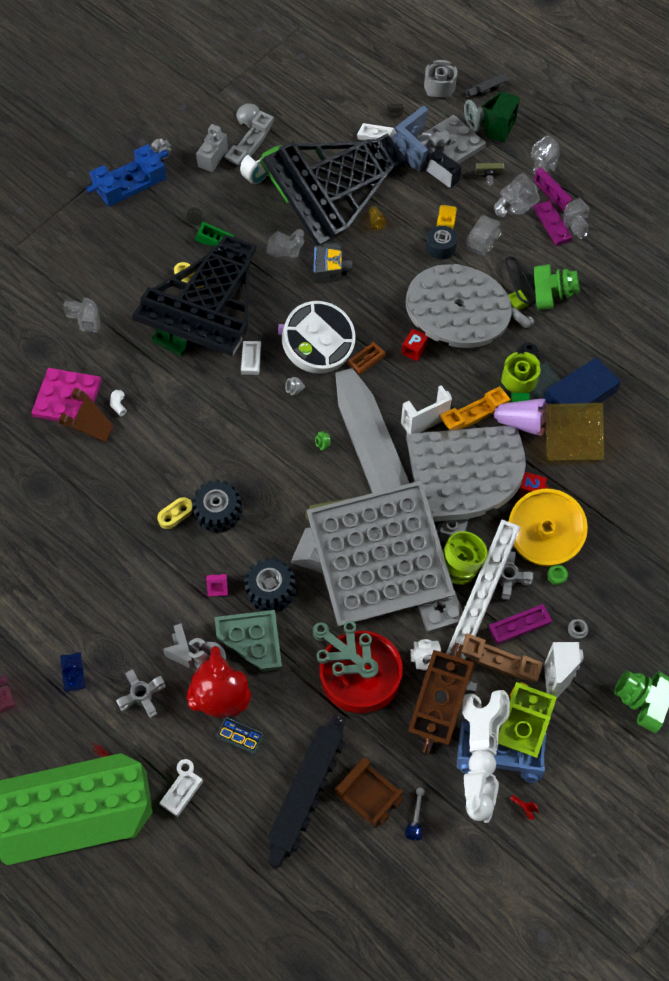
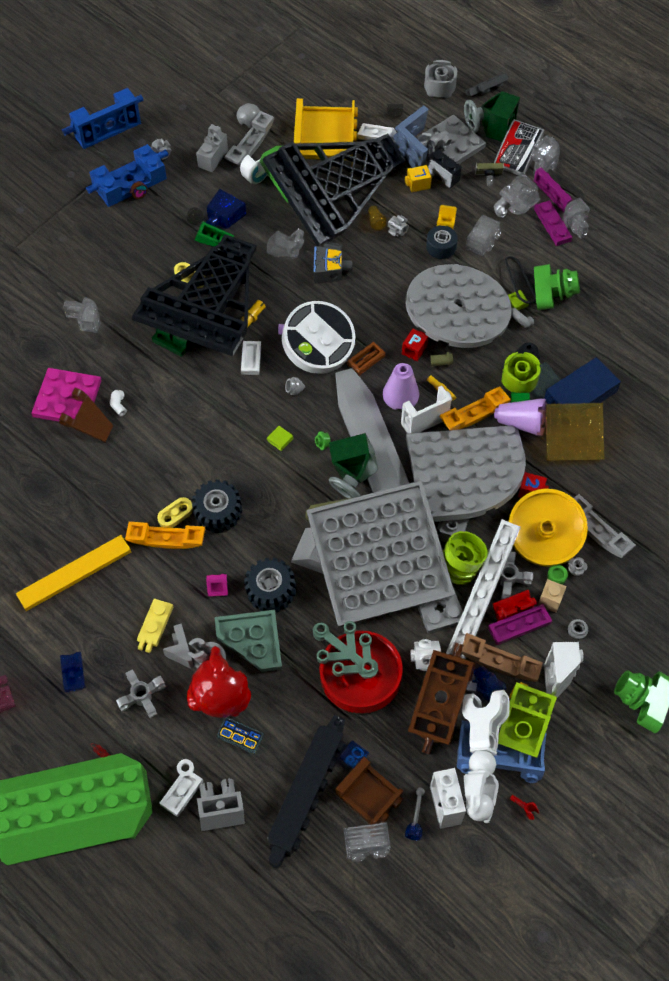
(73, 573): none -> yellow tile
(93, 128): none -> blue brick
(138, 190): none -> reddish brown tile
(154, 625): none -> light yellow hinge
(164, 537): none -> light orange slope
(221, 809): none -> light grey brick
(225, 210): none -> clear blue torso
(254, 311): none -> yellow pin
(280, 438): none -> lime tile
(324, 126): none -> yellow panel
(353, 754): none -> clear blue tile
(354, 462): none -> dark green piece
(367, 841): none -> clear brick
(398, 225): none -> light grey gear
(401, 387): none -> lavender cone
(418, 178): none -> yellow brick
(435, 383): none -> yellow piece
(439, 360): none -> olive pin
(446, 790): none -> white window
(487, 682): none -> clear blue hips
(513, 605): none -> red hinge
(517, 147): none -> slope
(552, 595): none -> tan brick
(577, 571): none -> light grey plate
(602, 533): none -> light grey slope

